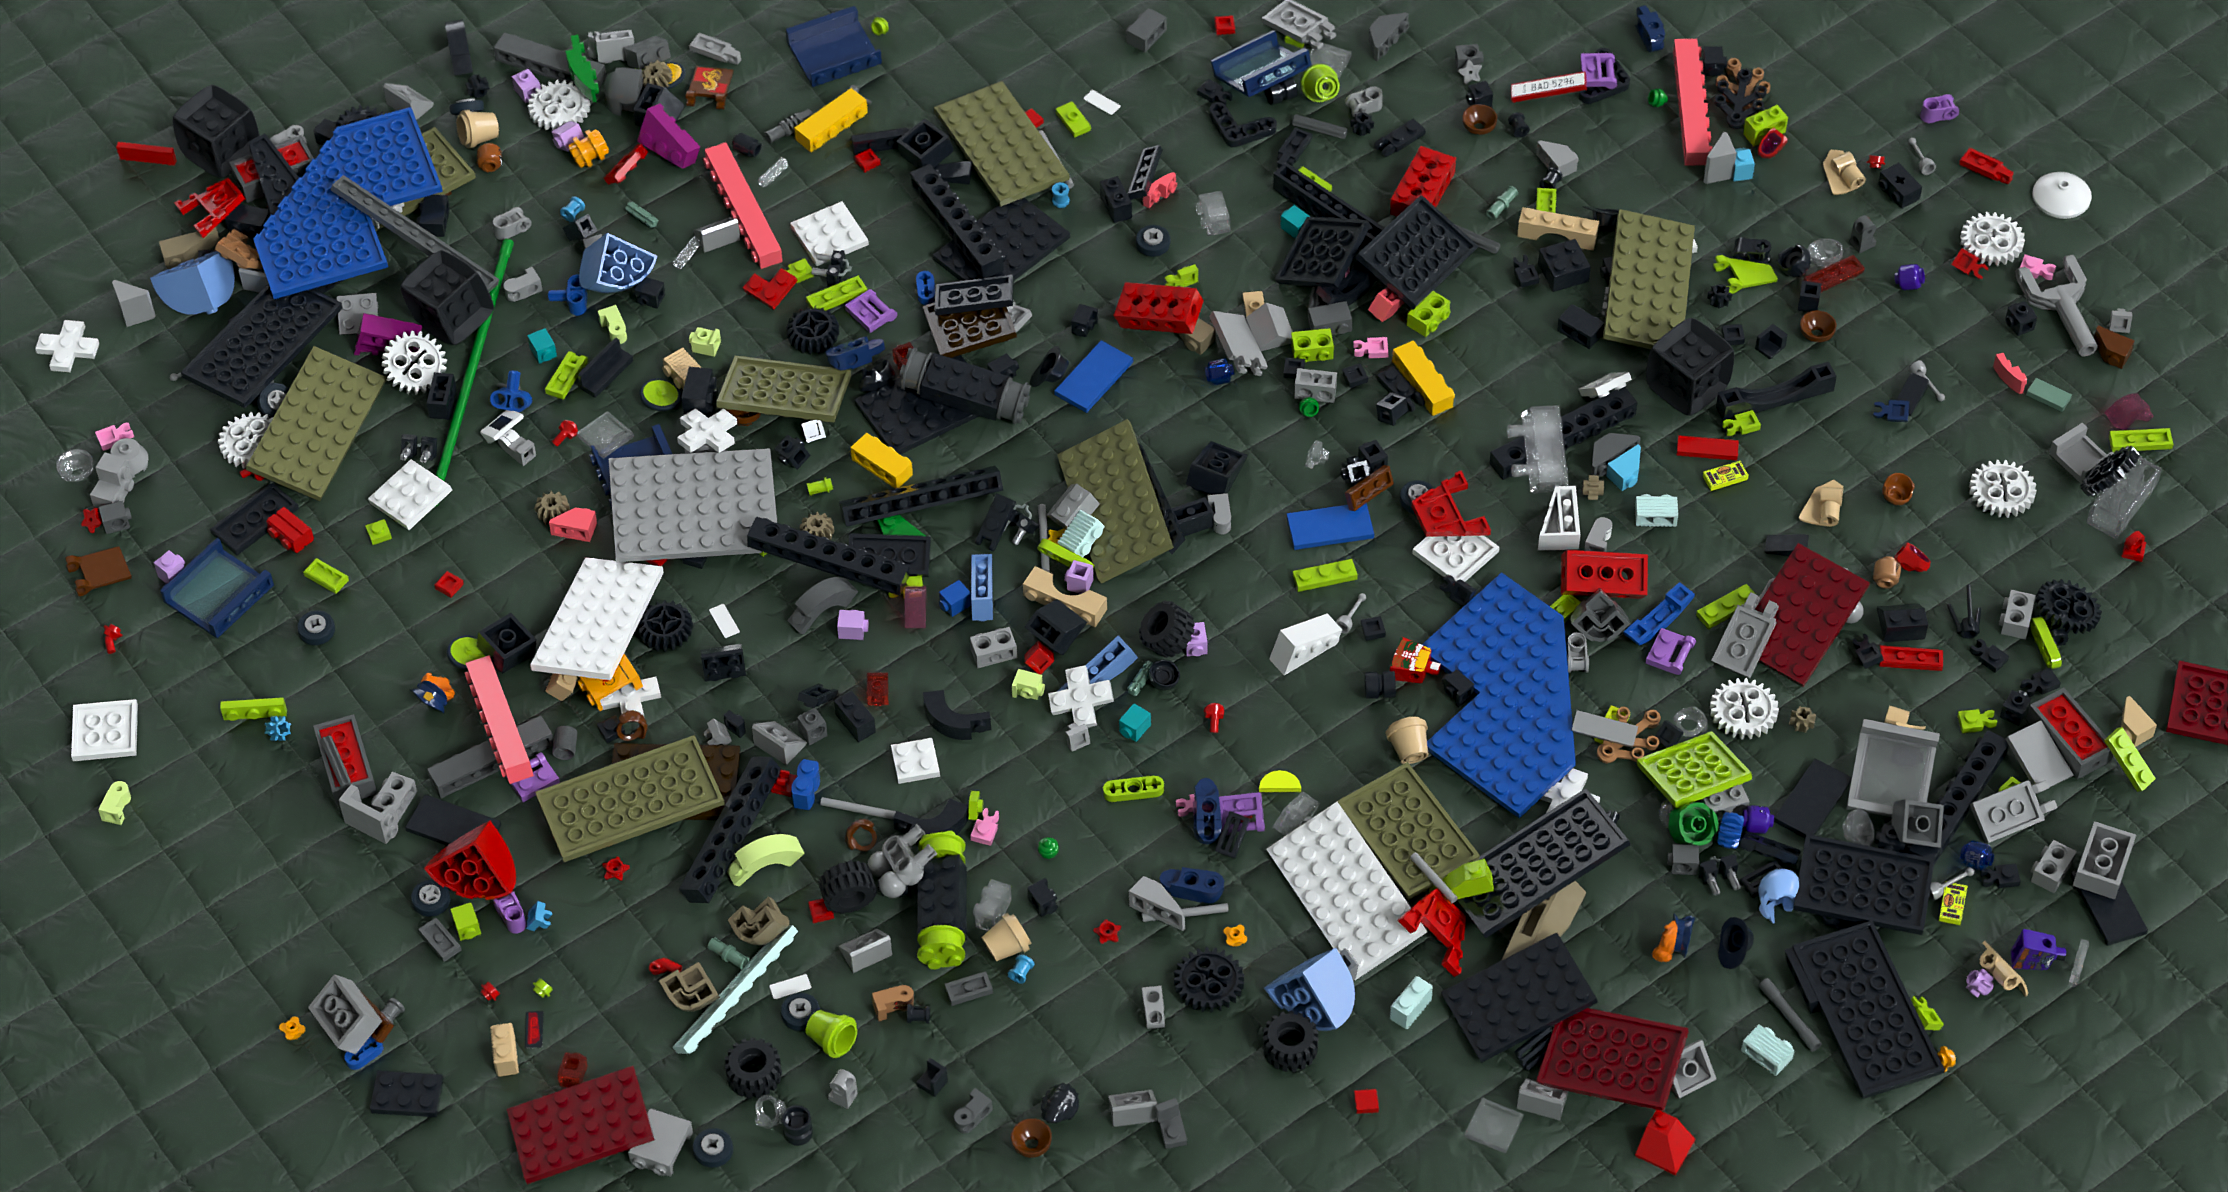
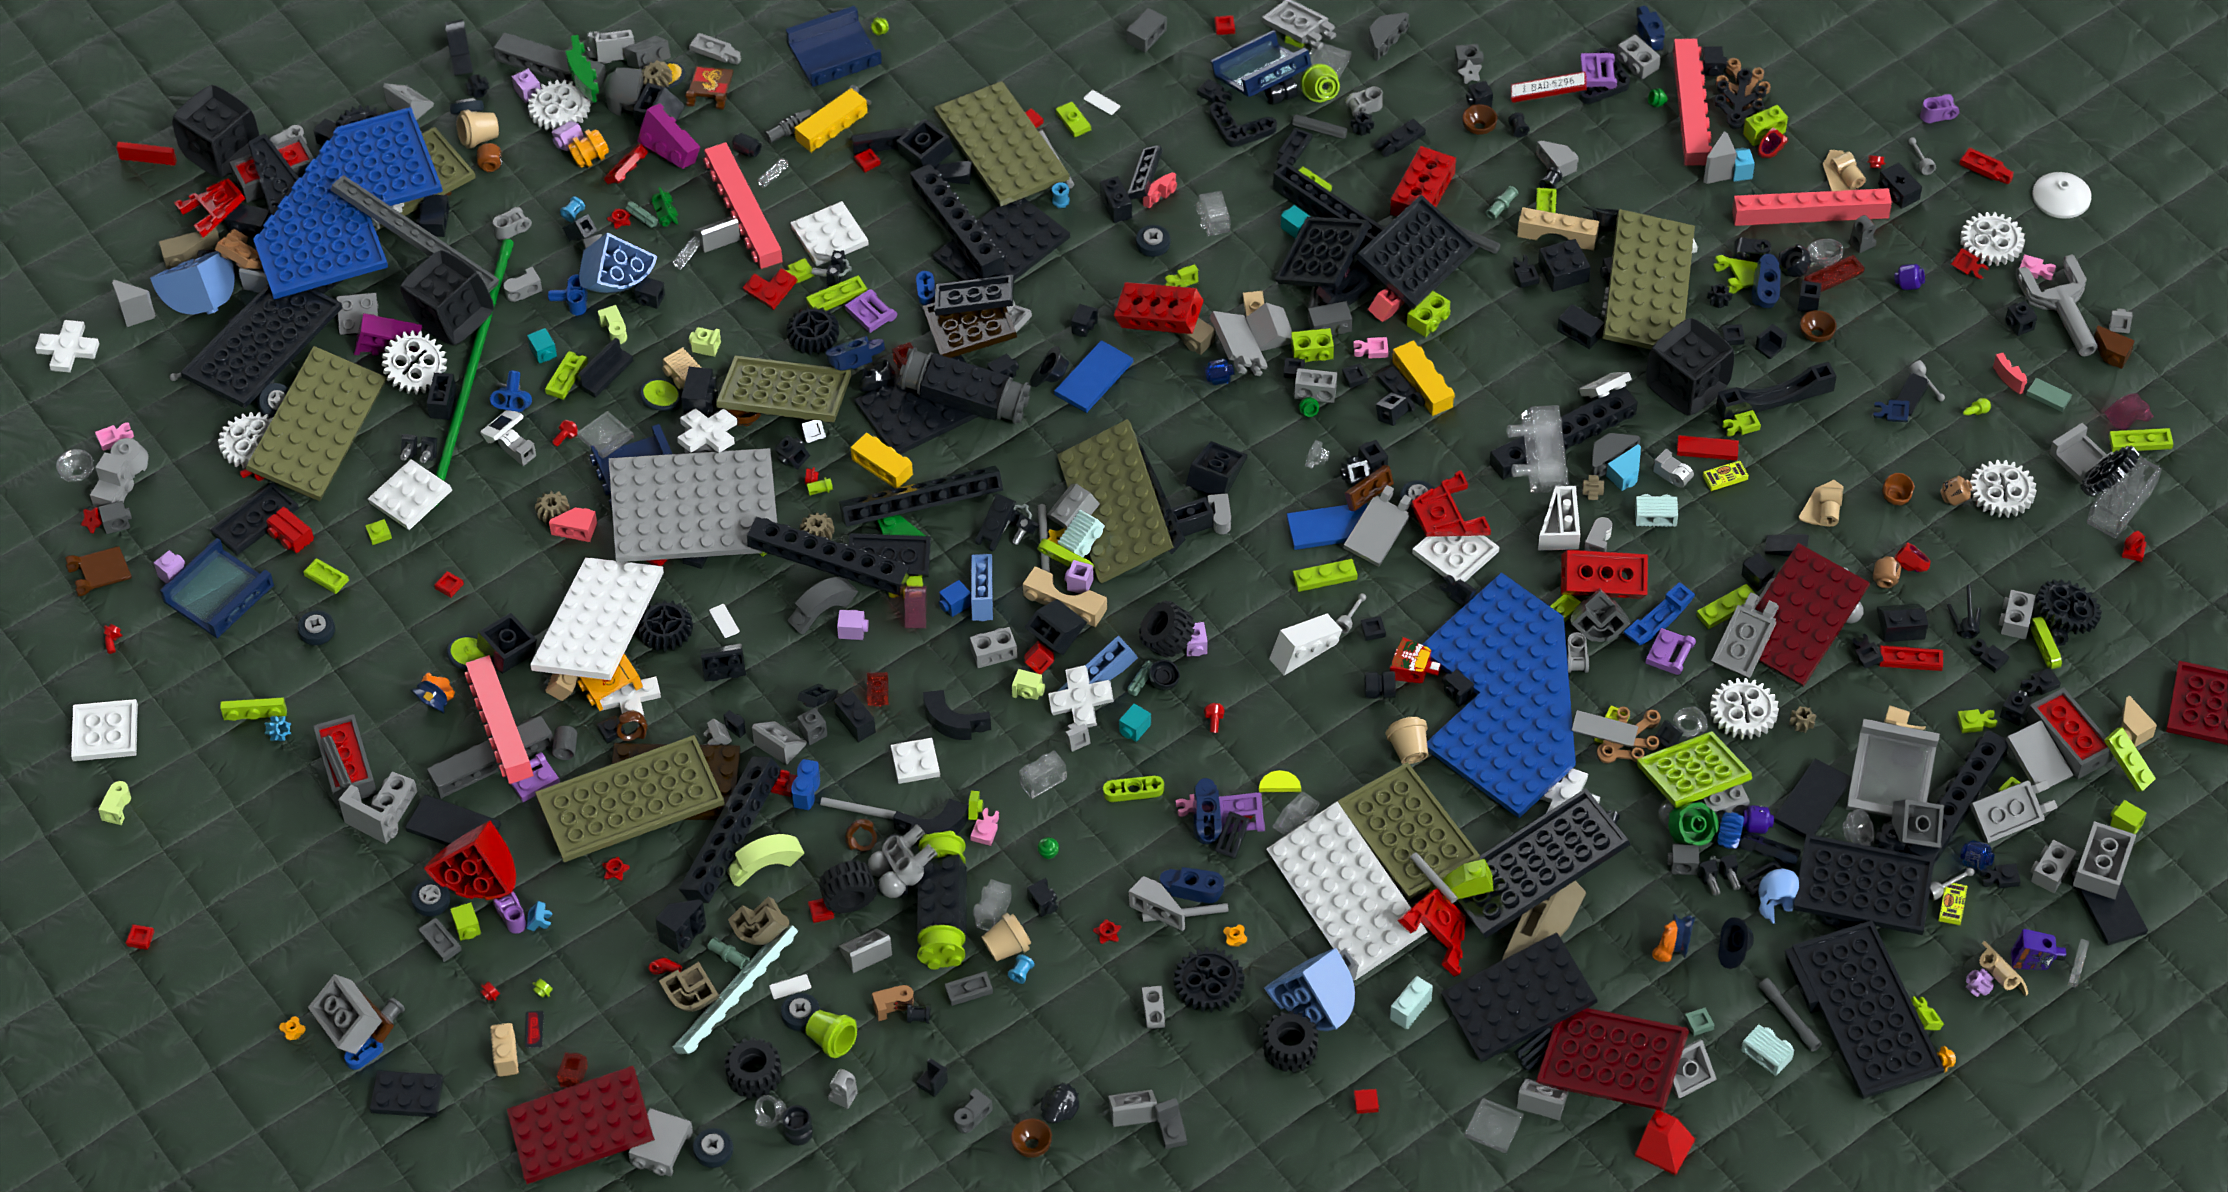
(140, 937): none -> red tile
(620, 213): none -> red plate
(662, 203): none -> green hinge
(681, 924): none -> black slope
(811, 476): none -> red plate
(1042, 774): none -> clear brick
(1378, 527): none -> light grey tile
(1638, 57): none -> light grey brick
(1672, 469): none -> light grey leg
(1699, 1021): none -> sand green plate
(1757, 571): none -> black brick
(1766, 269): none -> dark blue piece
(1811, 207): none -> coral brick
(1956, 490): none -> medium nougat head
(1978, 407): none -> lime bar
(2127, 817): none -> lime brick

